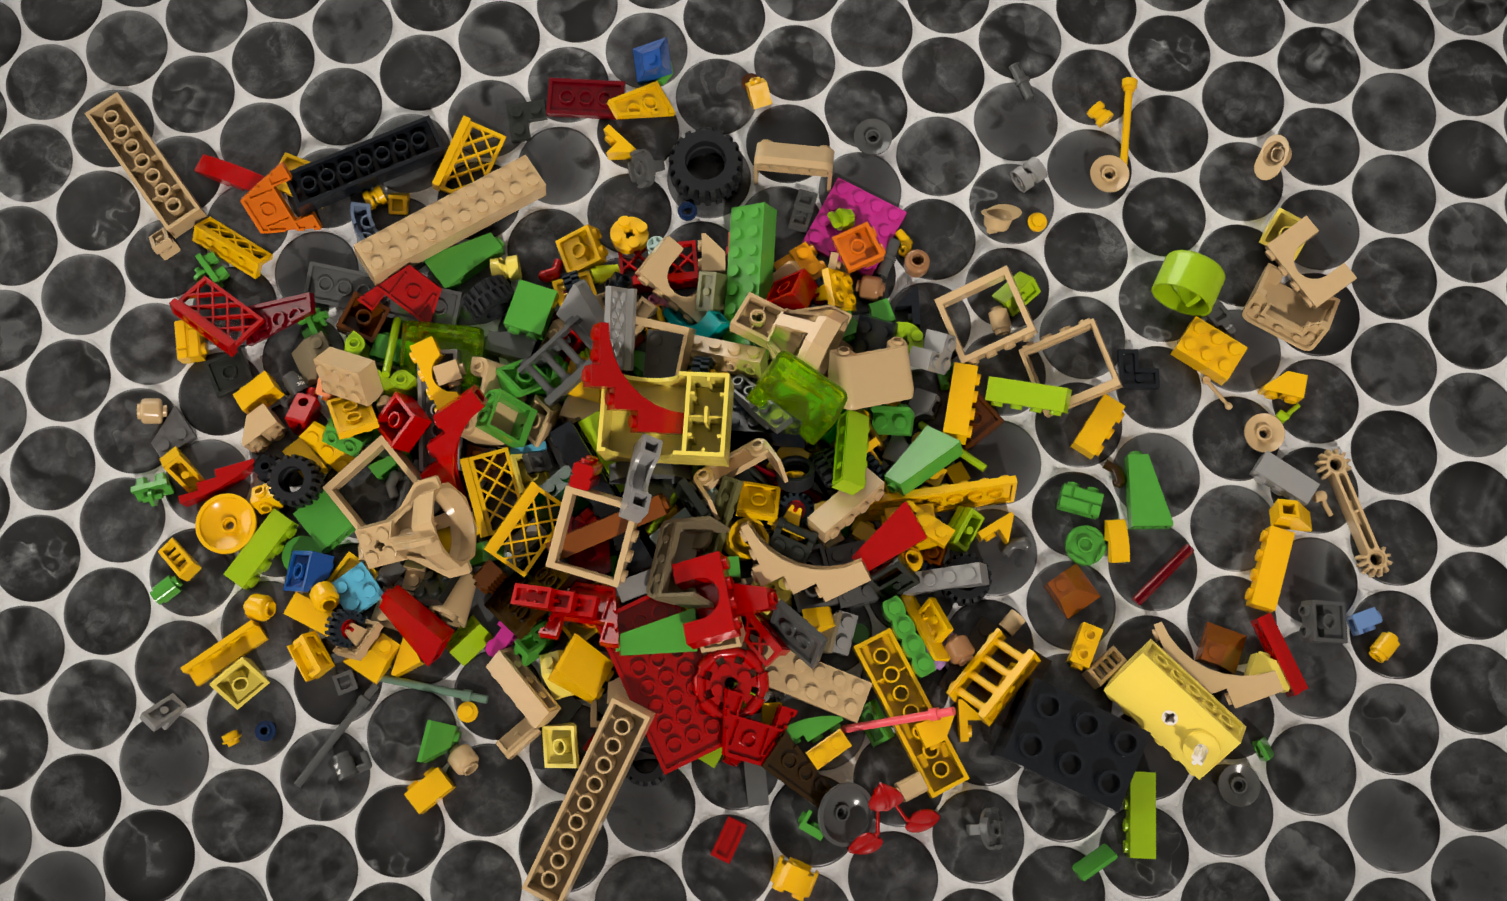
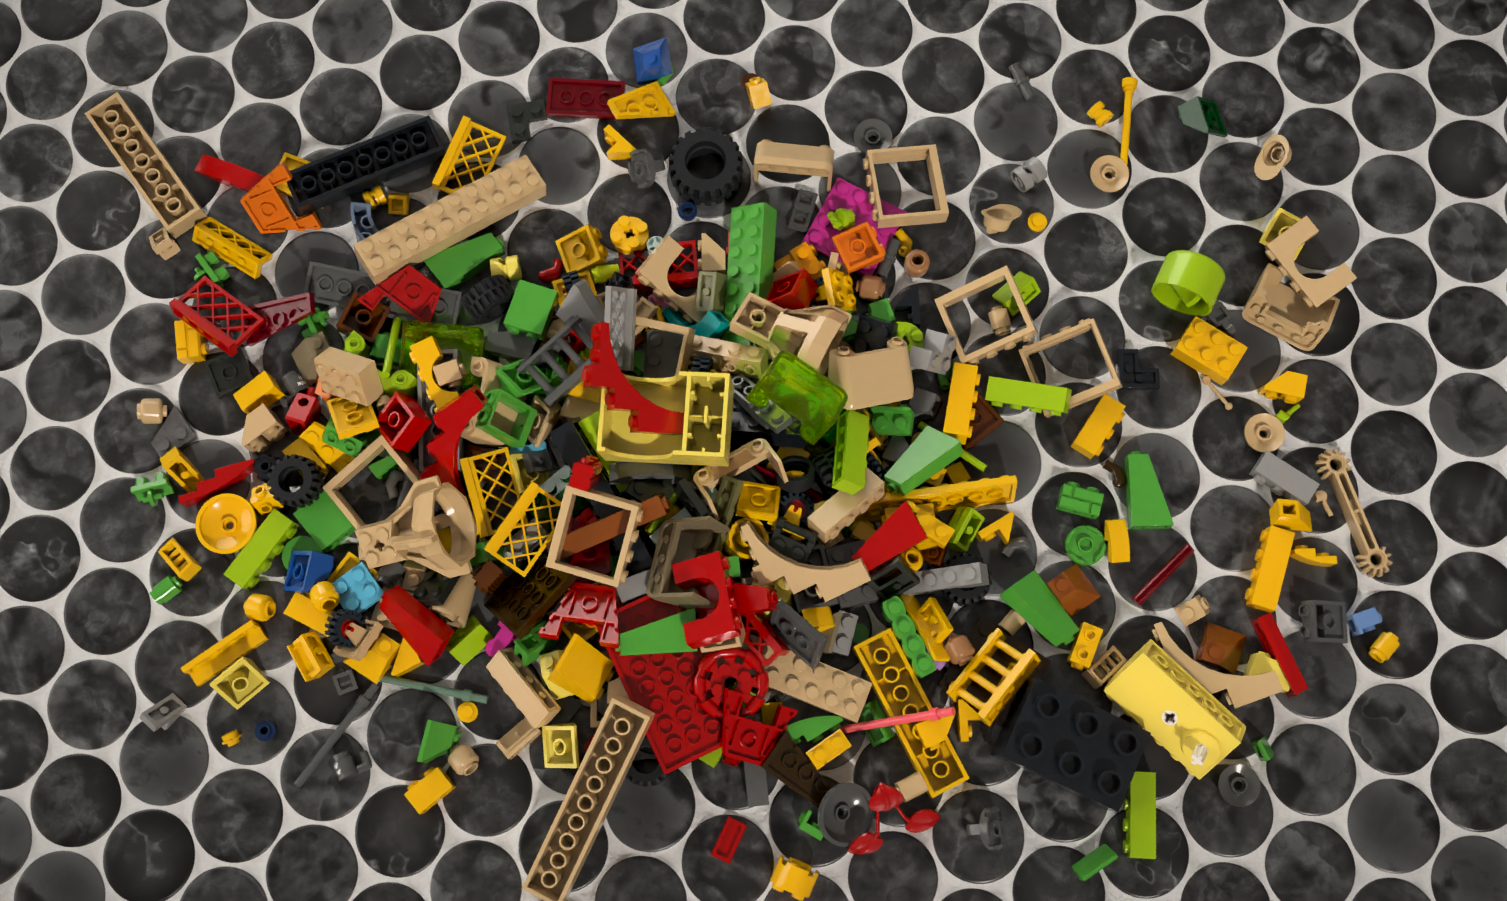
(555, 600): red slope -> none
(643, 461): light grey arch -> none
(905, 154): none -> tan window
(1041, 609): none -> bright green slope
(1193, 610): none -> tan bracket
(1202, 115): none -> dark green slope
(1309, 556): none -> yellow slope

